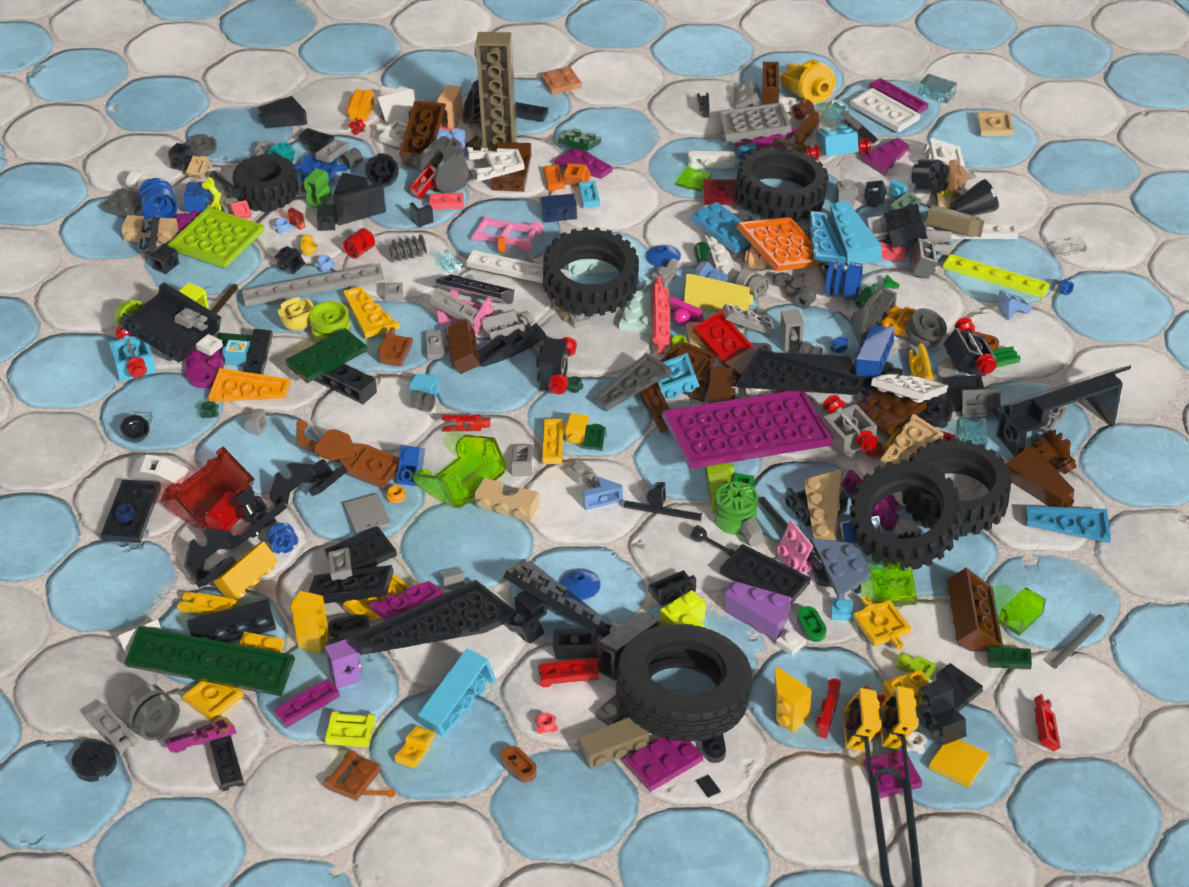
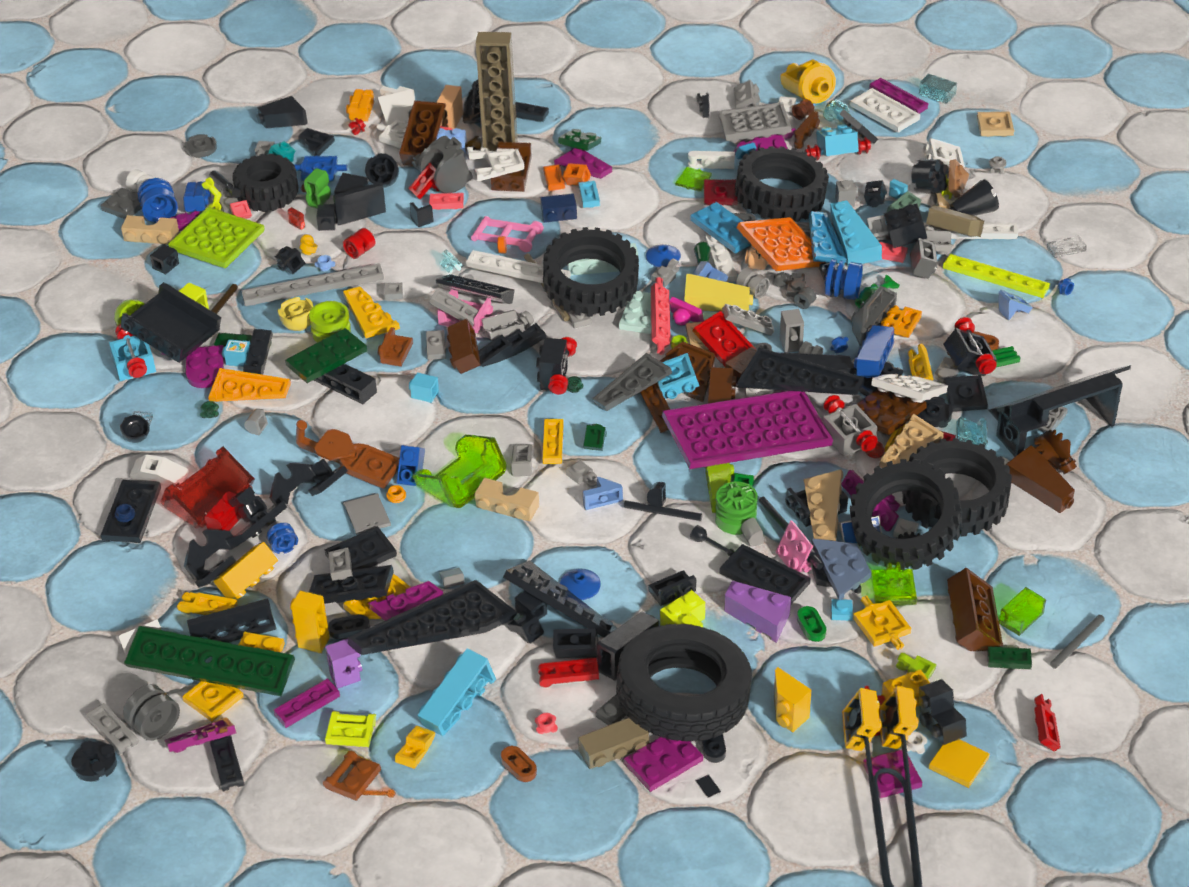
(149, 233): black plate -> none
(180, 156): black brick -> none
(191, 318): light grey plate -> none
(198, 167): tan bracket -> none
(209, 345): white plate -> none
(282, 225): light blue plate -> none
(332, 151): light grey plate -> none
(352, 157): dark grey wheel -> none
(407, 247): dark grey piece -> none
(423, 401): dark grey wheel -> none
(475, 421): red hinge -> none
(561, 80): nougat plate -> none
(576, 428): yellow brick -> none
(770, 82): reddish brown brick -> none
(790, 642): white plate -> none
(799, 146): dark brown piece -> none
(829, 708): red plate -> none
(885, 155): magenta wing -> none
(926, 327): dark grey wheel -> none
(963, 686): black wing -> none
(979, 400): dark grey plate -> none
(997, 163): none -> light grey plate
(1079, 522): dark azure wing -> none

